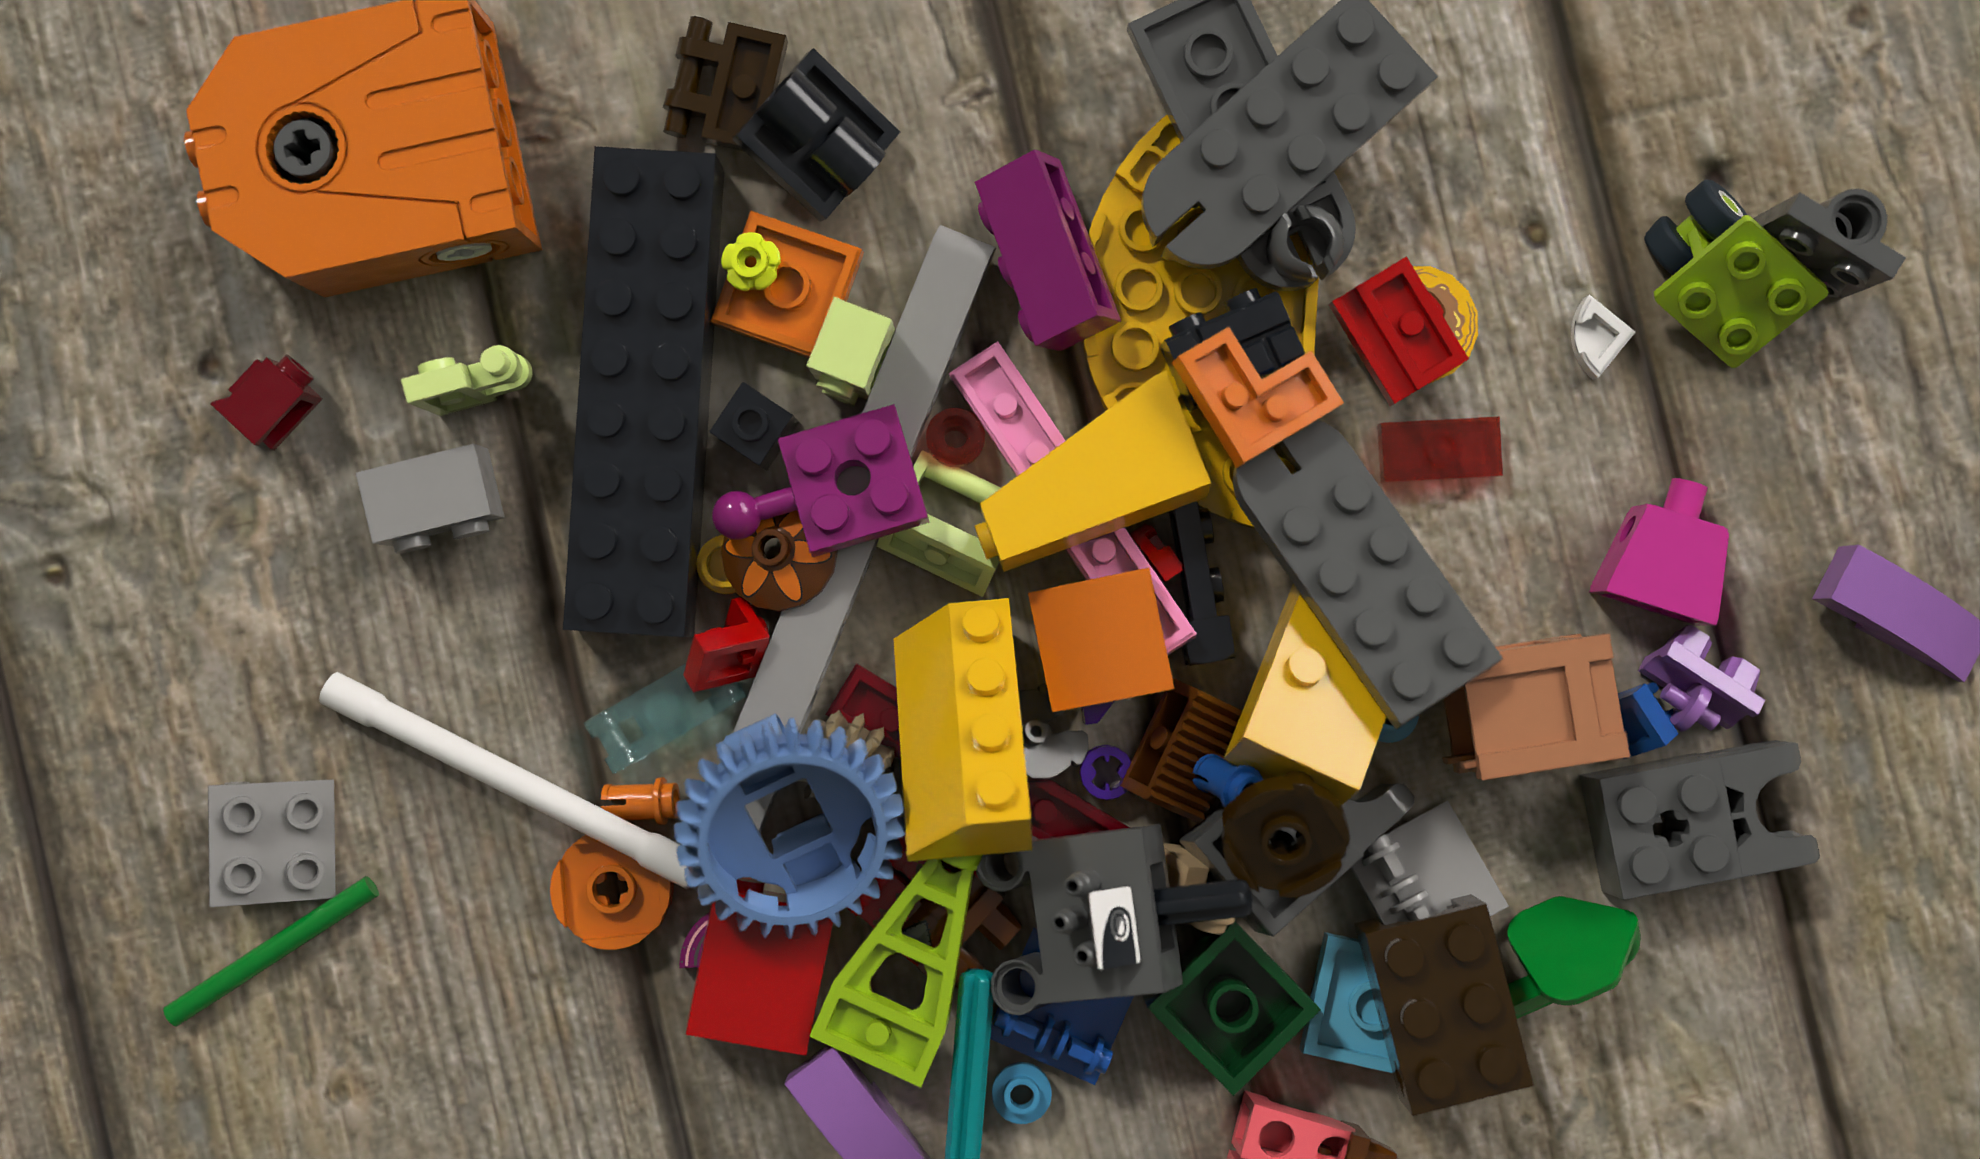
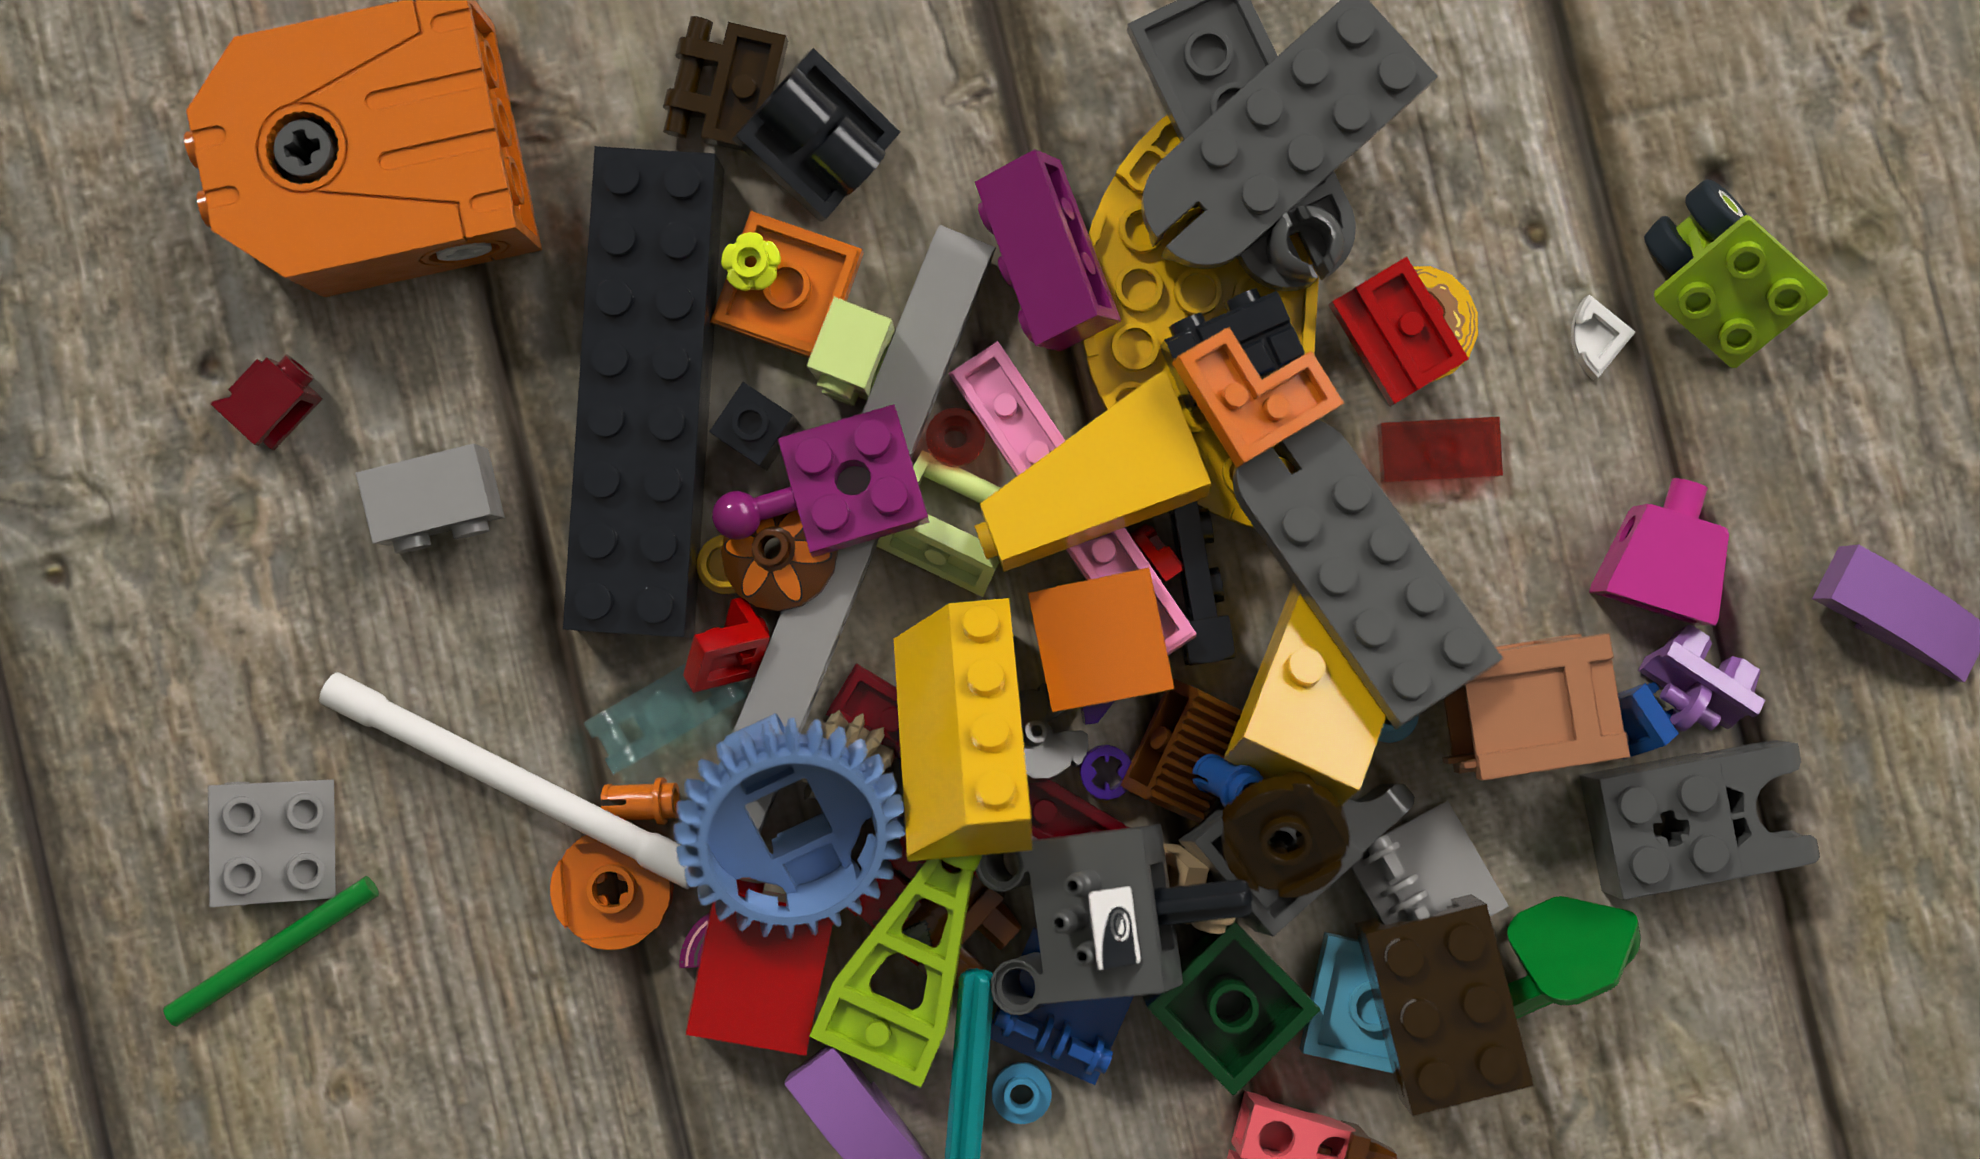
(452, 387): yellowish green plate -> none
(1836, 239): dark grey plate -> none

